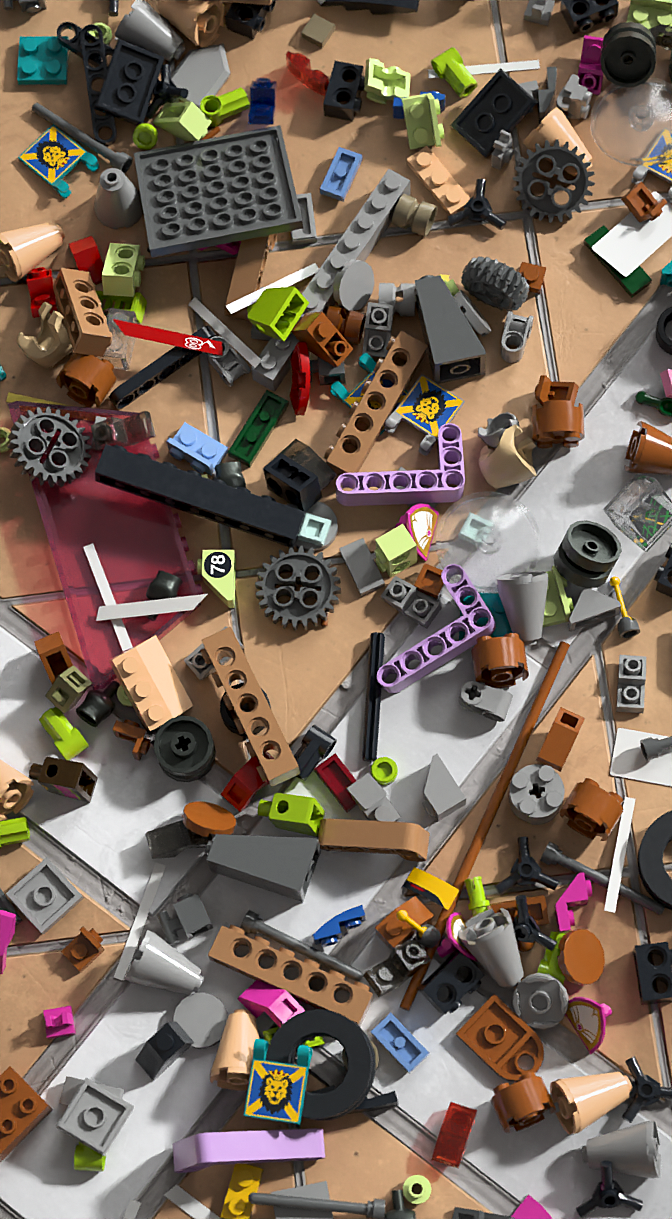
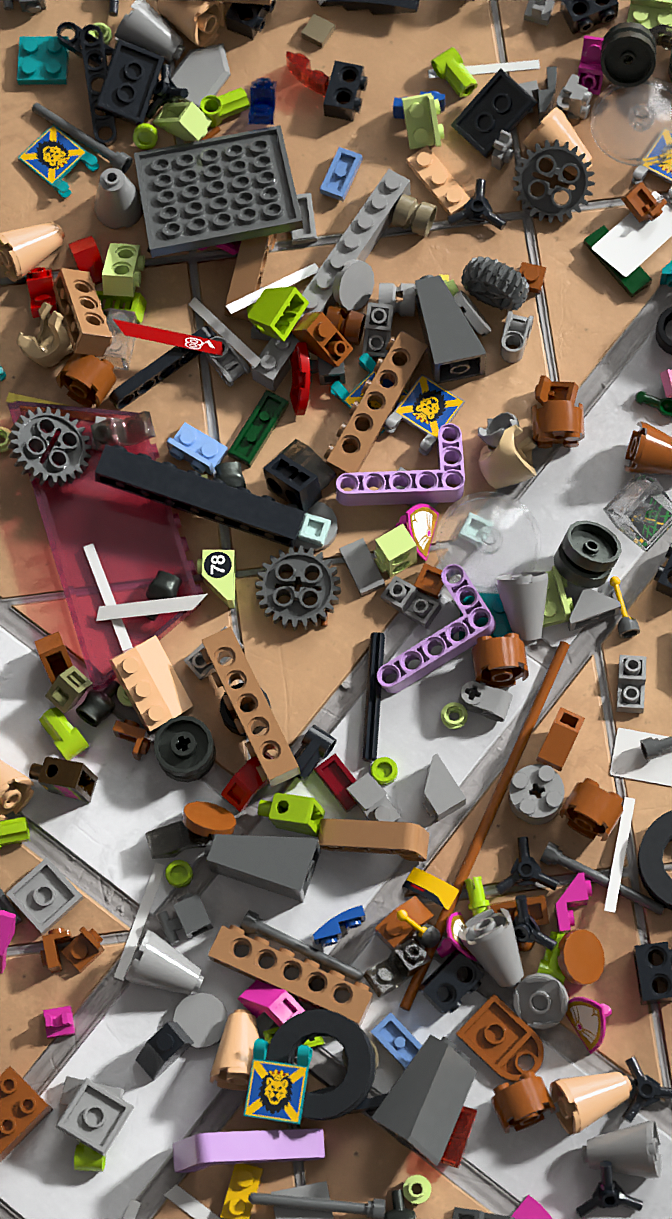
(50, 955): none -> dark orange bracket
(179, 873): none -> lime tile
(385, 83): yellowish green cylinder -> none
(428, 1099): none -> dark grey slope
(454, 708): none -> yellowish green plate

